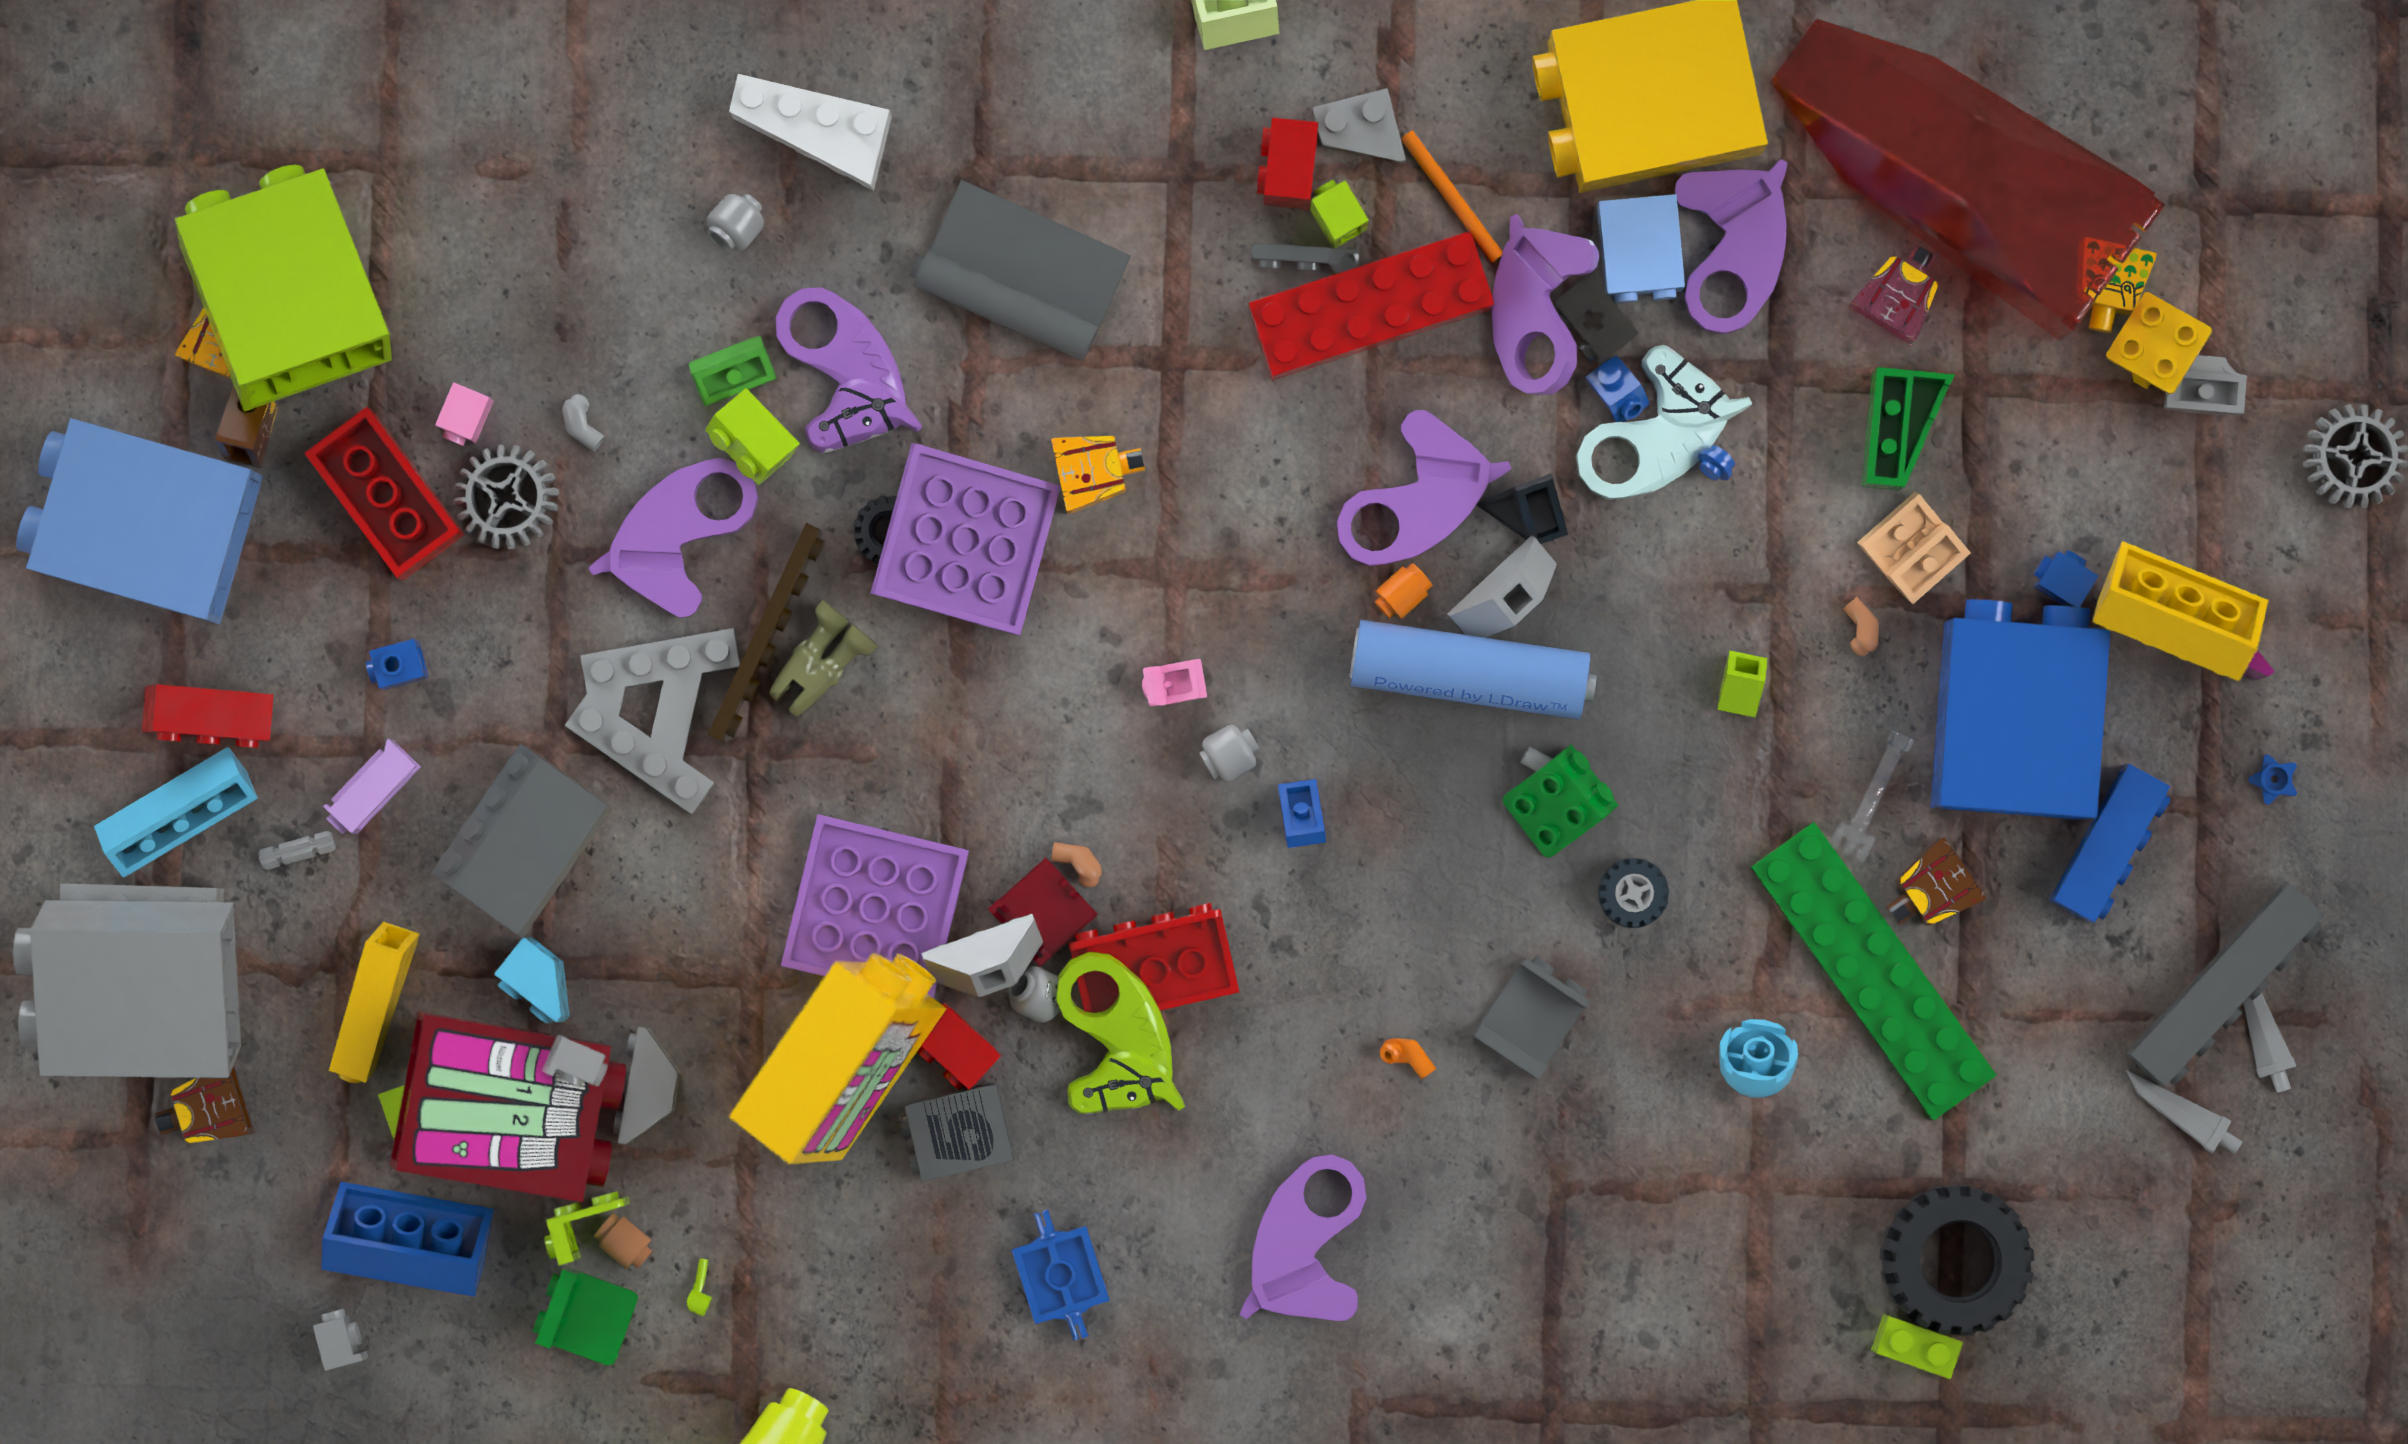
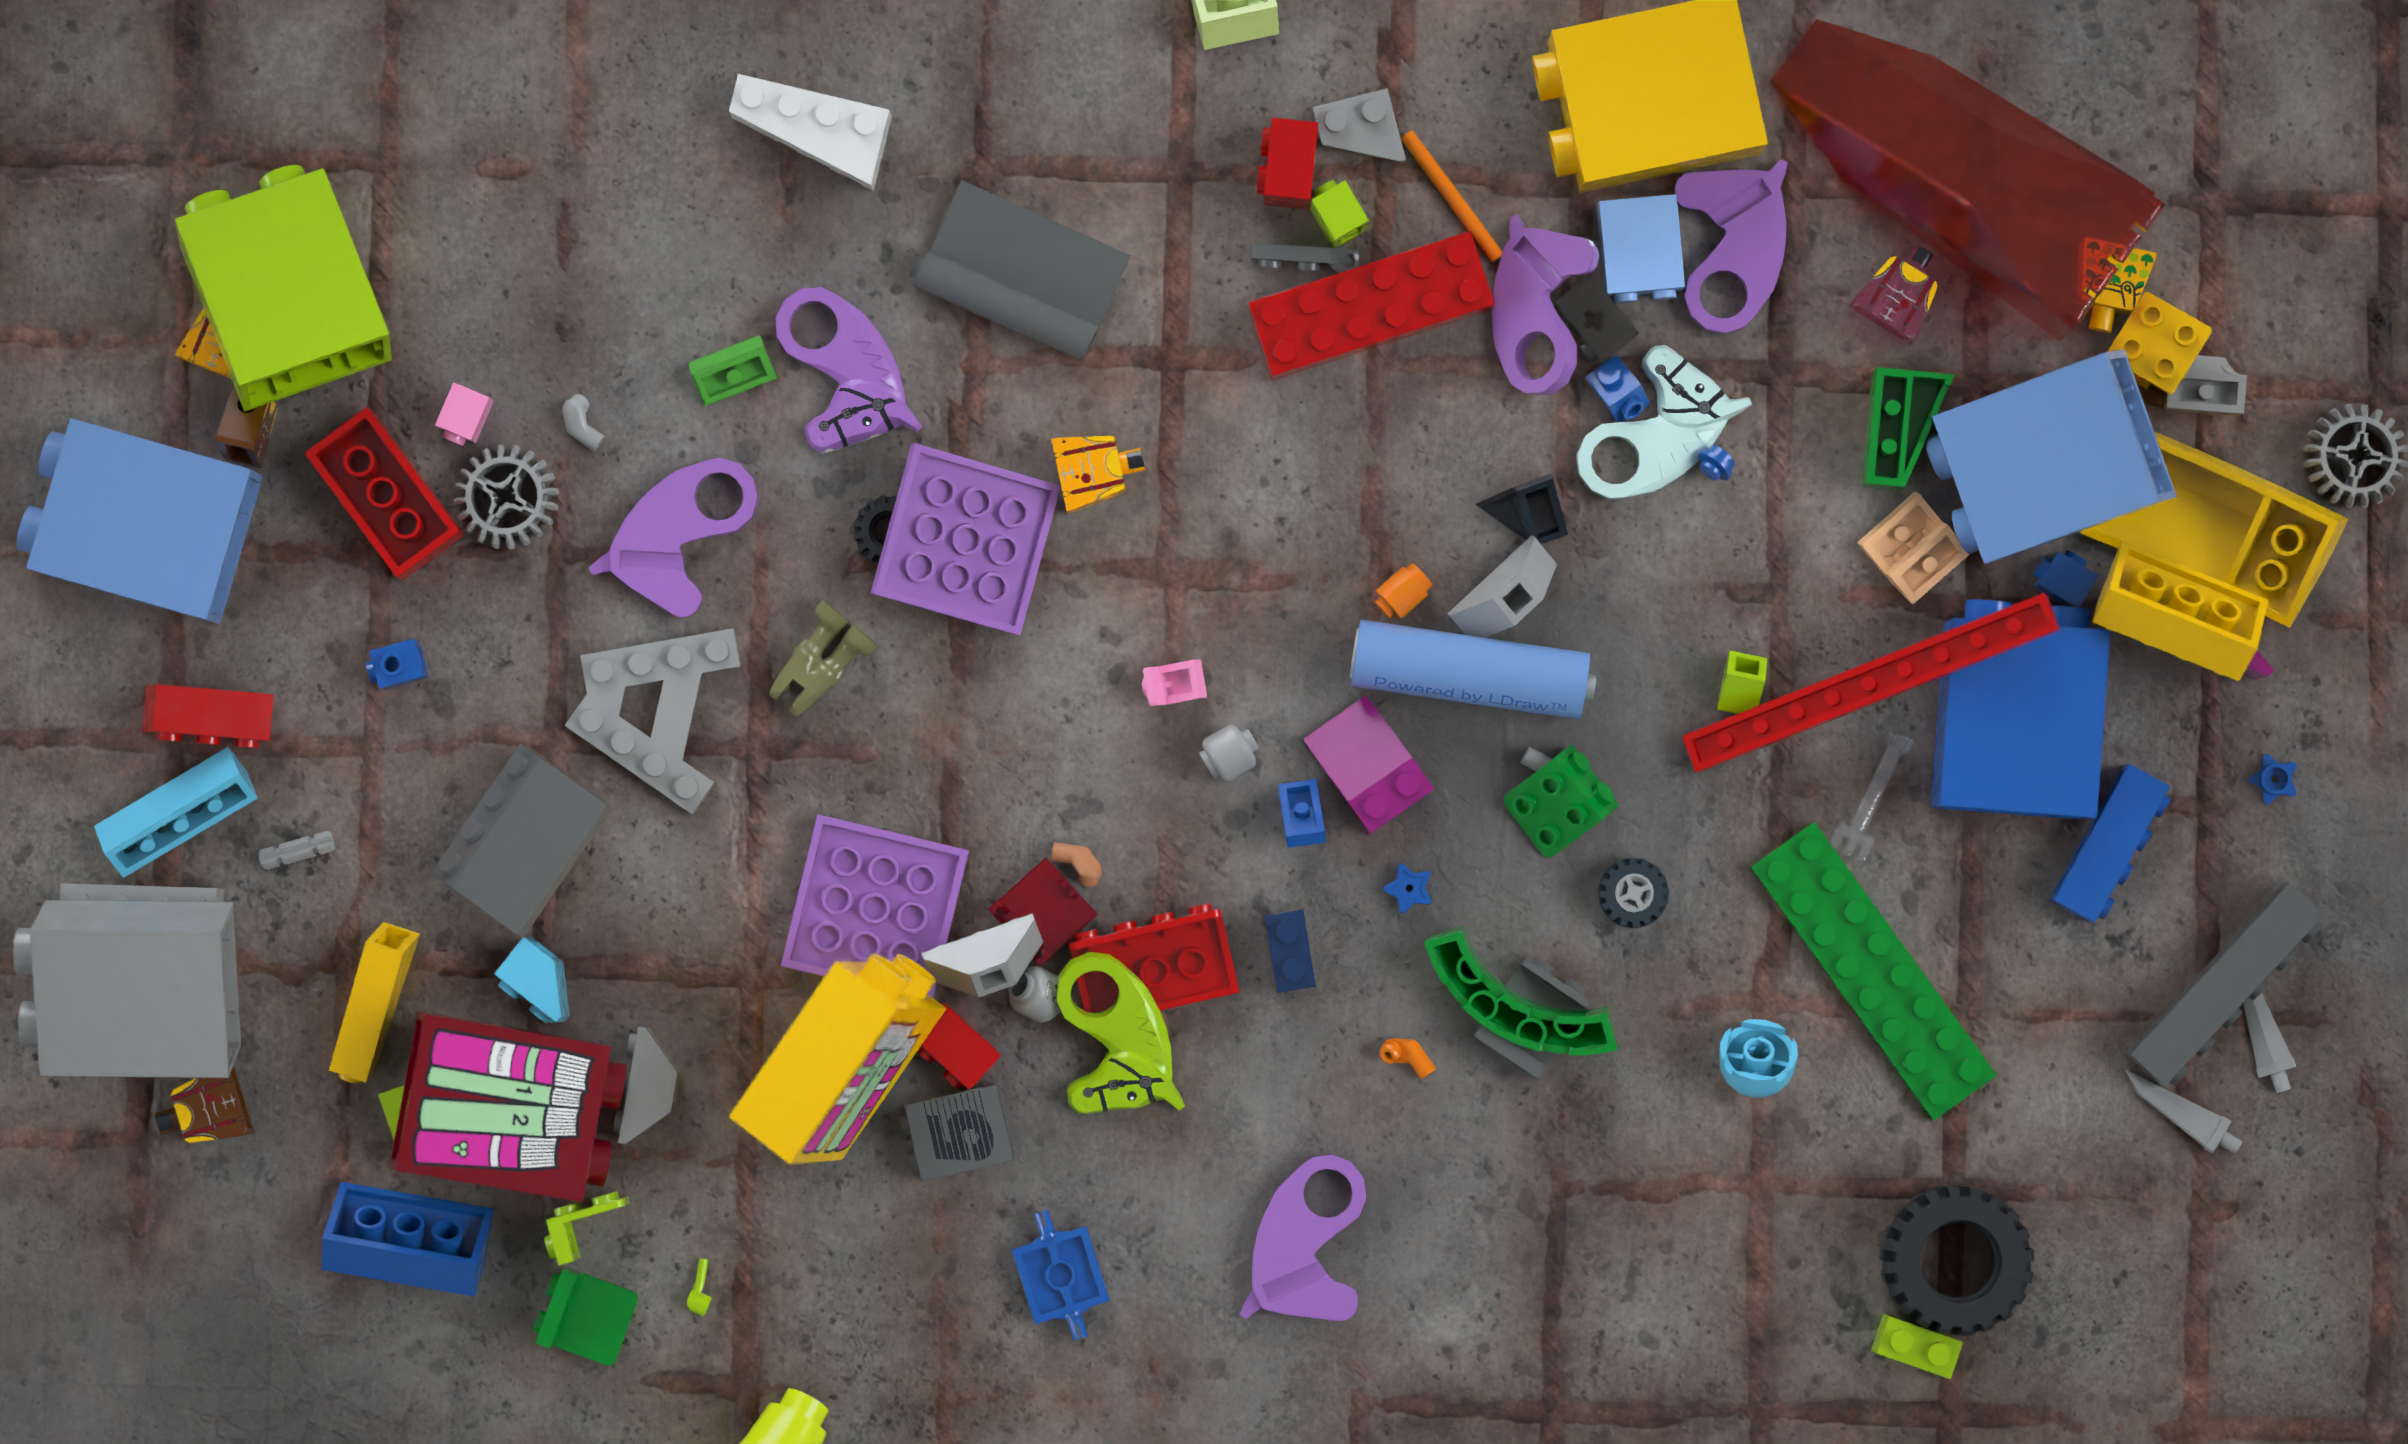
(338, 1340): light grey brick -> none
(371, 788): lavender window -> none
(575, 1062): light grey brick -> none
(623, 1241): nougat brick -> none
(735, 222): light grey head -> none
(751, 437): lime brick -> none
(760, 648): dark brown plate -> none
(1290, 951): none -> dark blue brick
(1368, 764): none -> magenta slope
(1417, 895): none -> blue plate
(1447, 489): medium lavender animal -> none
(1511, 1014): none -> green brick
(1867, 627): nougat arm -> none
(1871, 683): none -> red plate
(1934, 887): reddish brown torso -> none
(2050, 457): none -> medium blue brick
(2233, 529): none -> yellow slope

